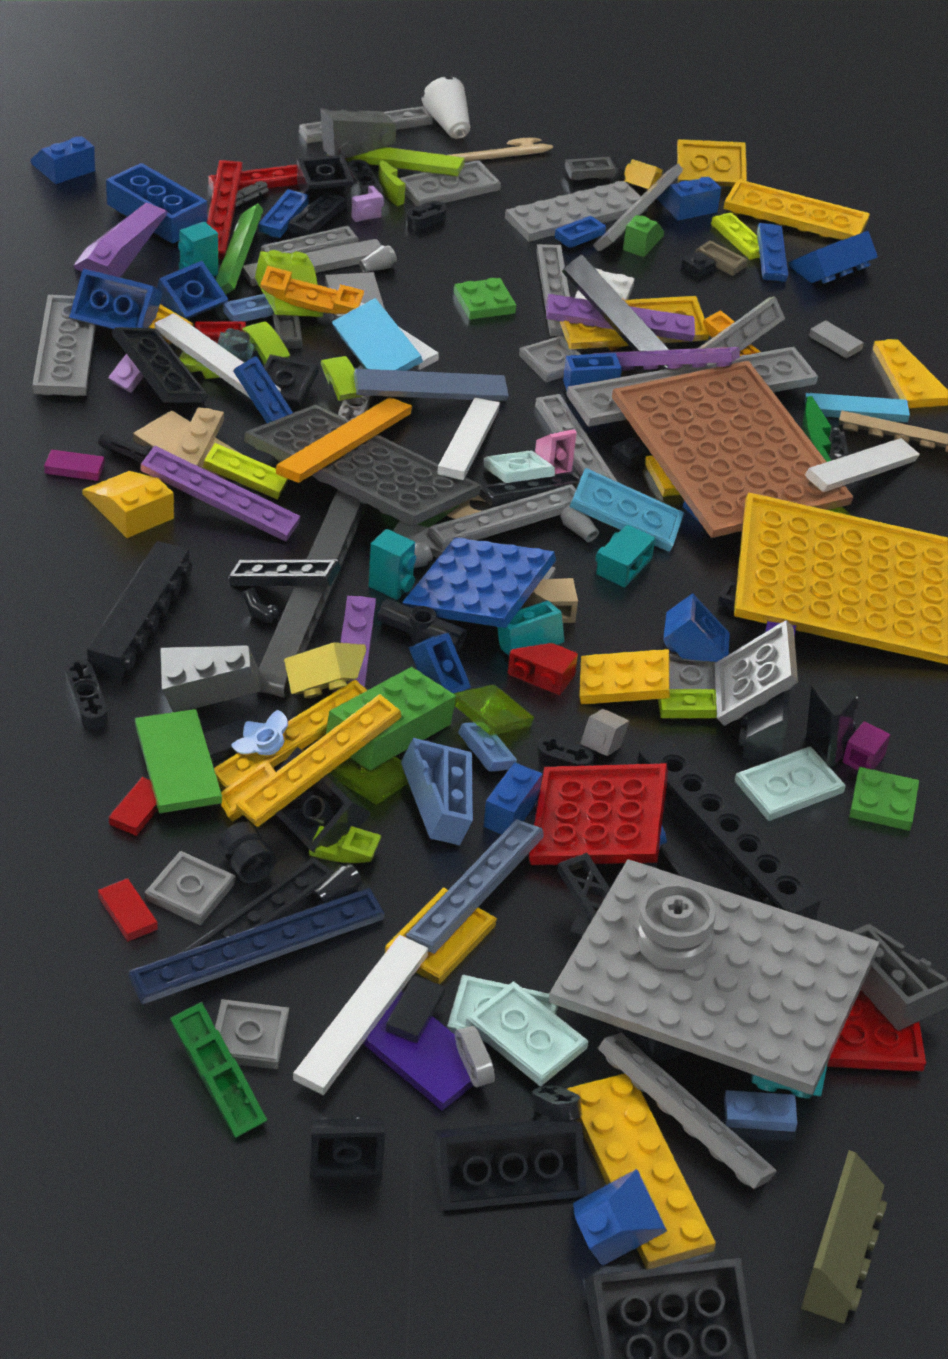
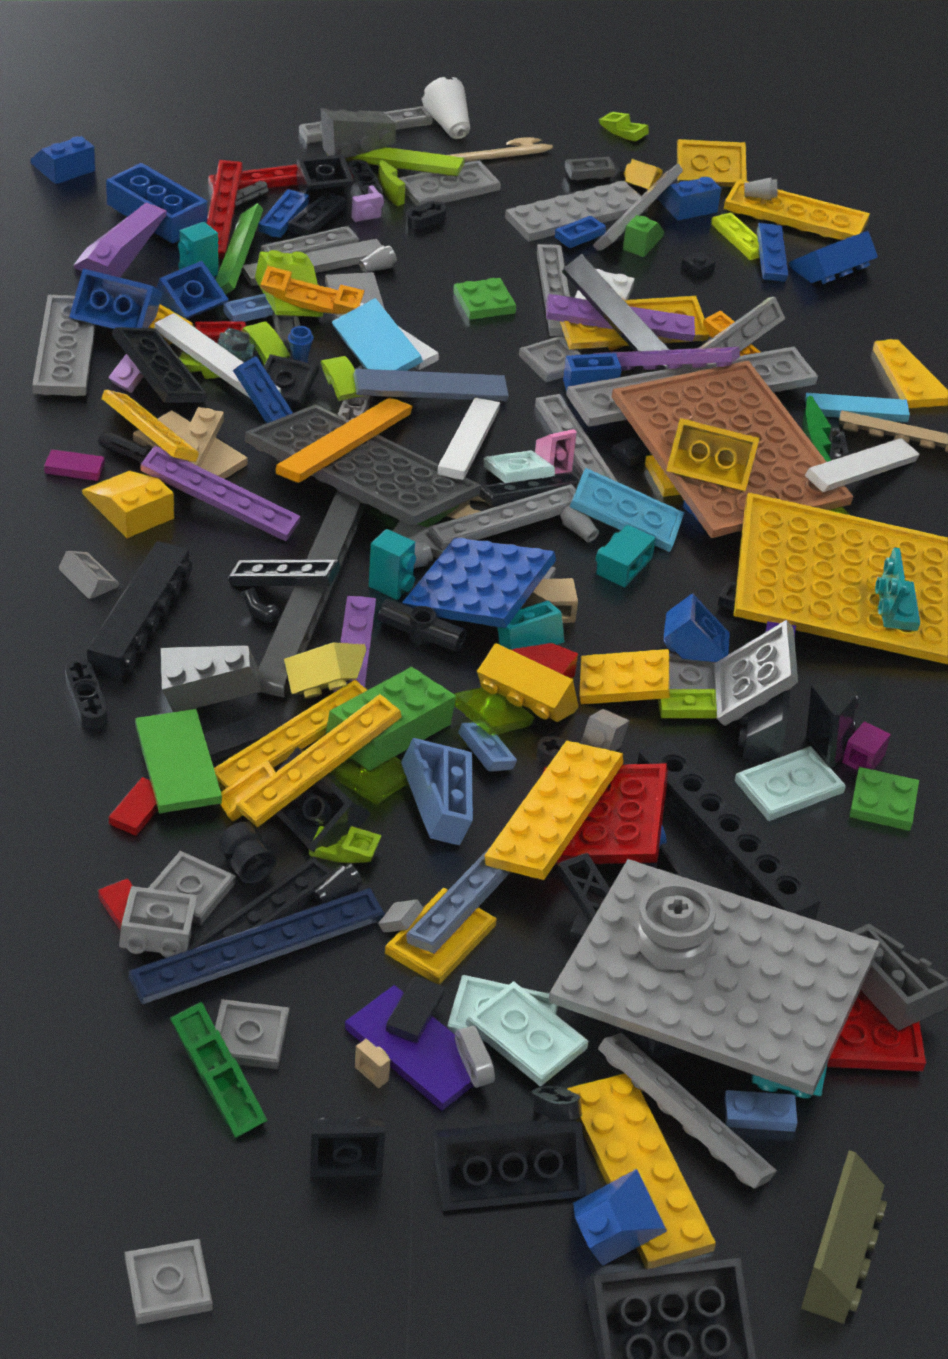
(87, 574): none -> light grey slope
(150, 425): none -> yellow tile
(157, 921): none -> light grey plate
(168, 1281): none -> light grey tile
(245, 471): neon yellow plate -> none
(263, 737): light blue plate -> none
(300, 343): none -> blue cone
(360, 1015): white tile -> none
(372, 1063): none -> tan plate
(400, 916): none -> light grey tile
(440, 662): blue slope -> none
(512, 798): blue brick -> none
(528, 684): none -> yellow slope
(554, 810): none -> yellow plate
(620, 125): none -> lime slope
(712, 454): none -> yellow slope
(724, 258): dark tan tile -> none
(762, 188): none -> light grey cone
(836, 339): light grey tile -> none
(897, 596): none -> teal bracket

